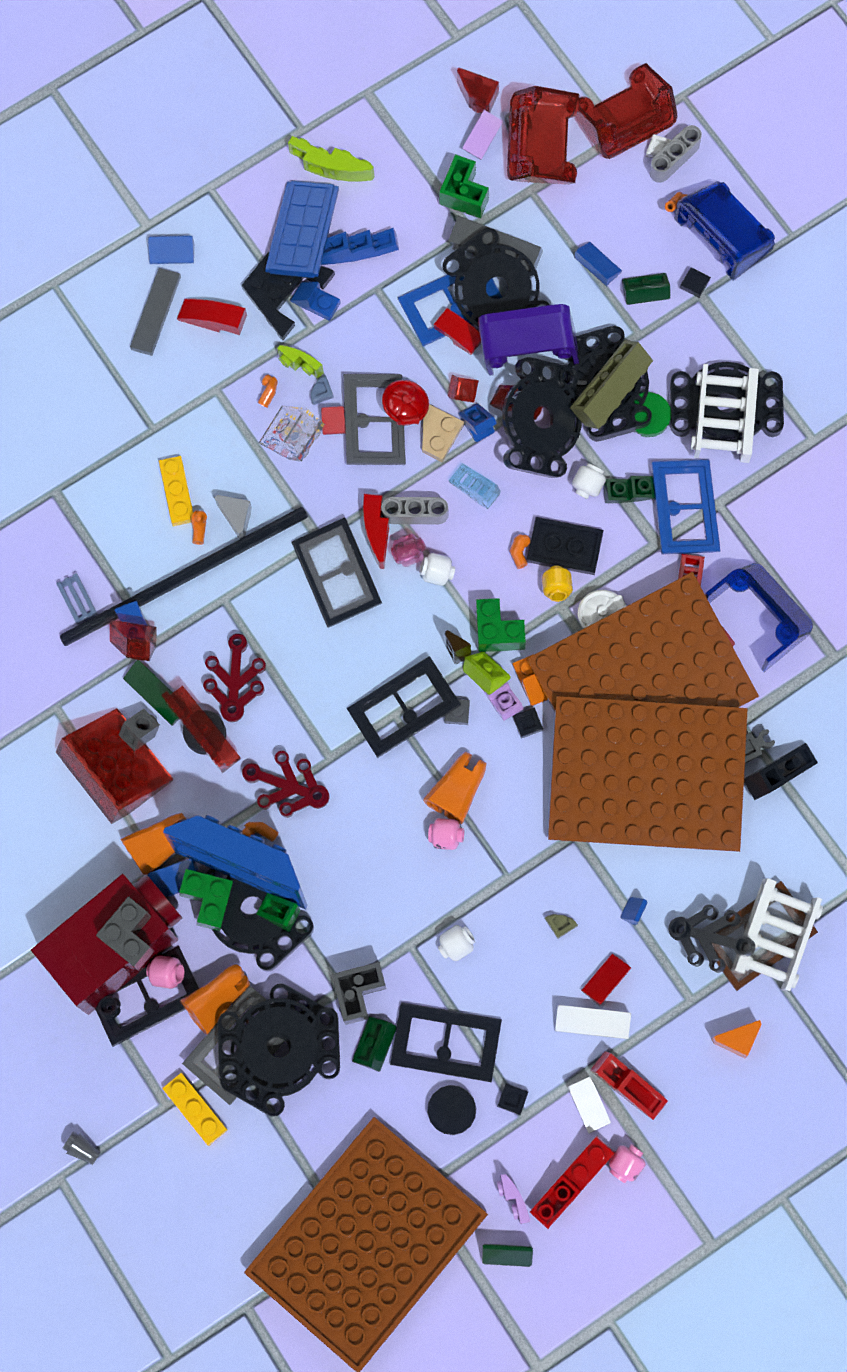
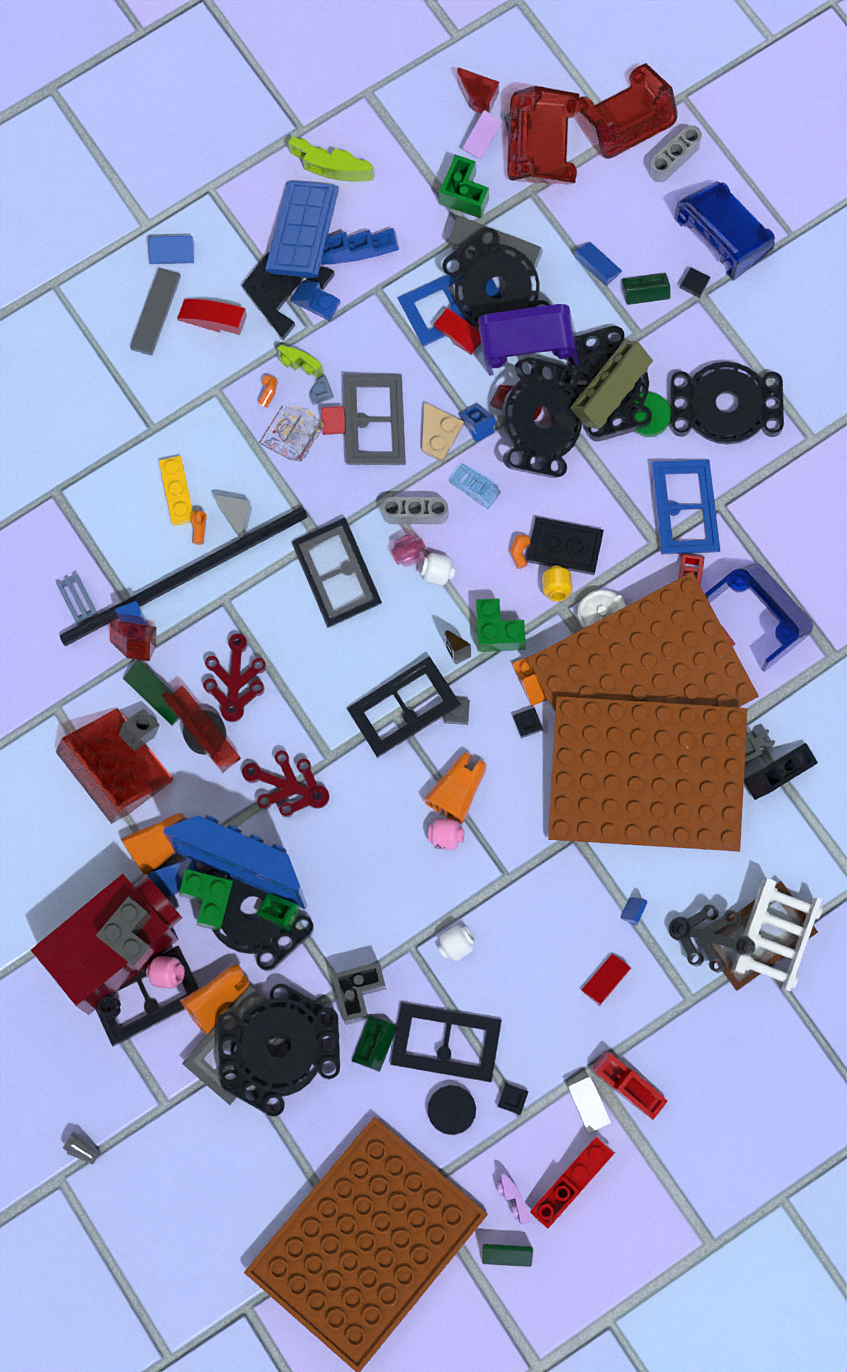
(194, 1109): yellow plate -> none
(260, 828): orange arm -> none
(376, 527): red slope -> none
(405, 402): red piece -> none
(463, 388): clear red slope -> none
(485, 672): lime slope -> none
(505, 701): lavender slope -> none
(560, 924): olive tile -> none
(588, 481): white head -> none
(593, 1022): white slope -> none
(627, 1163): bright pink head -> none
(629, 490): dark green slope -> none
(656, 145): white tile -> none
(670, 206): orange arm -> none
(738, 1040): orange slope -> none
(745, 404): white fence -> none

